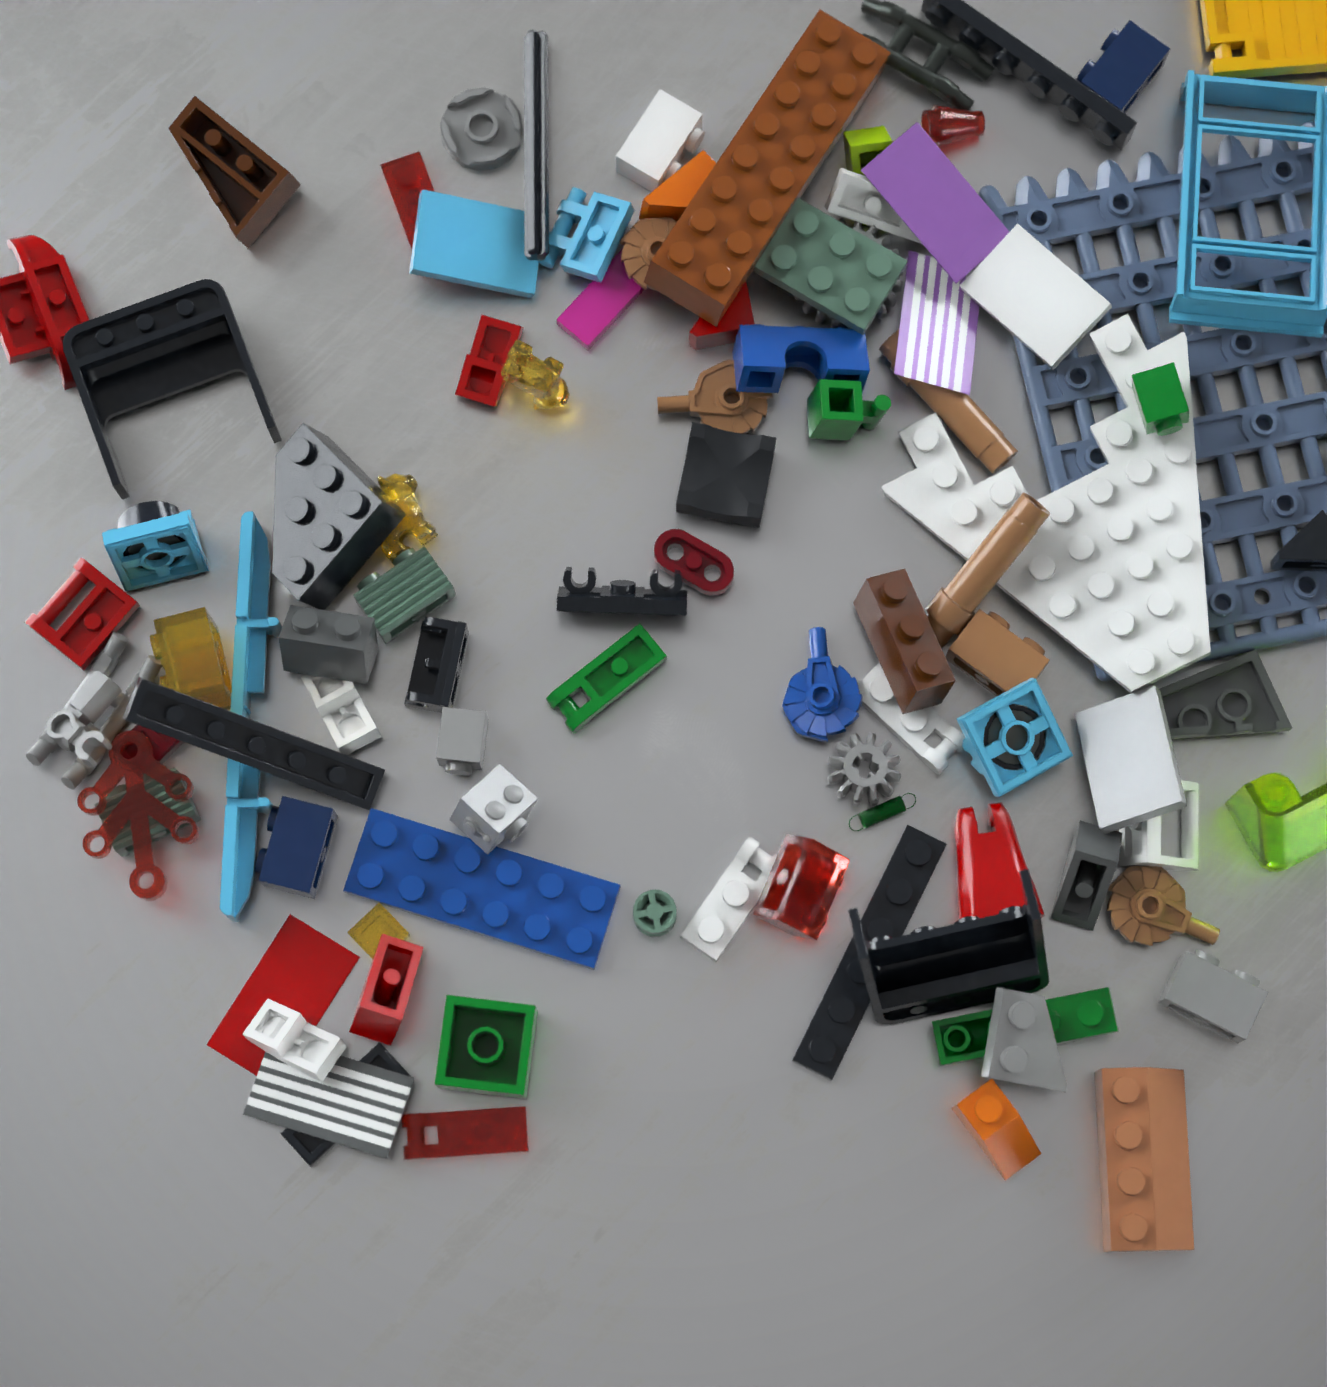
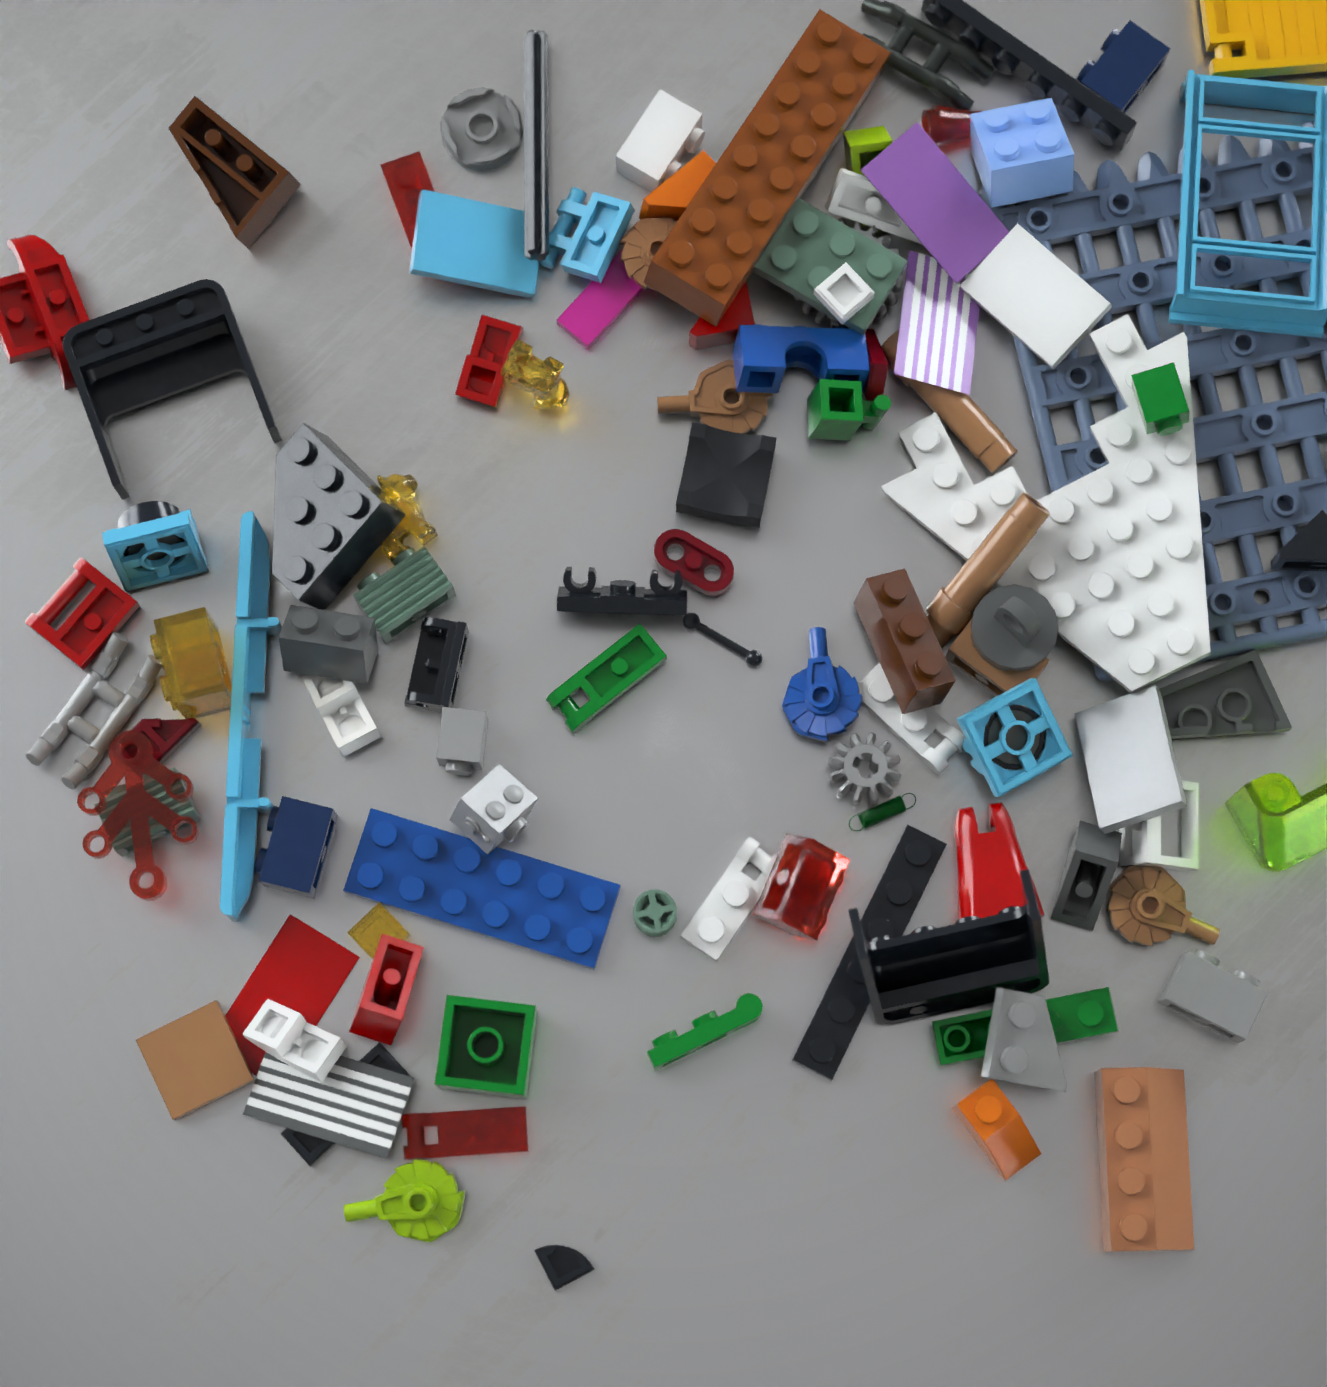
(70, 726): light grey bar -> none
(195, 1060): none -> medium nougat tile
(253, 743): black plate -> none
(417, 1202): none -> lime piece
(563, 1264): none -> black tile
(692, 622): none -> black hinge
(706, 1031): none -> green plate
(844, 293): none -> white tile
(878, 367): none -> dark red tile
(1014, 628): none -> dark grey tile
(1021, 152): none -> light blue brick

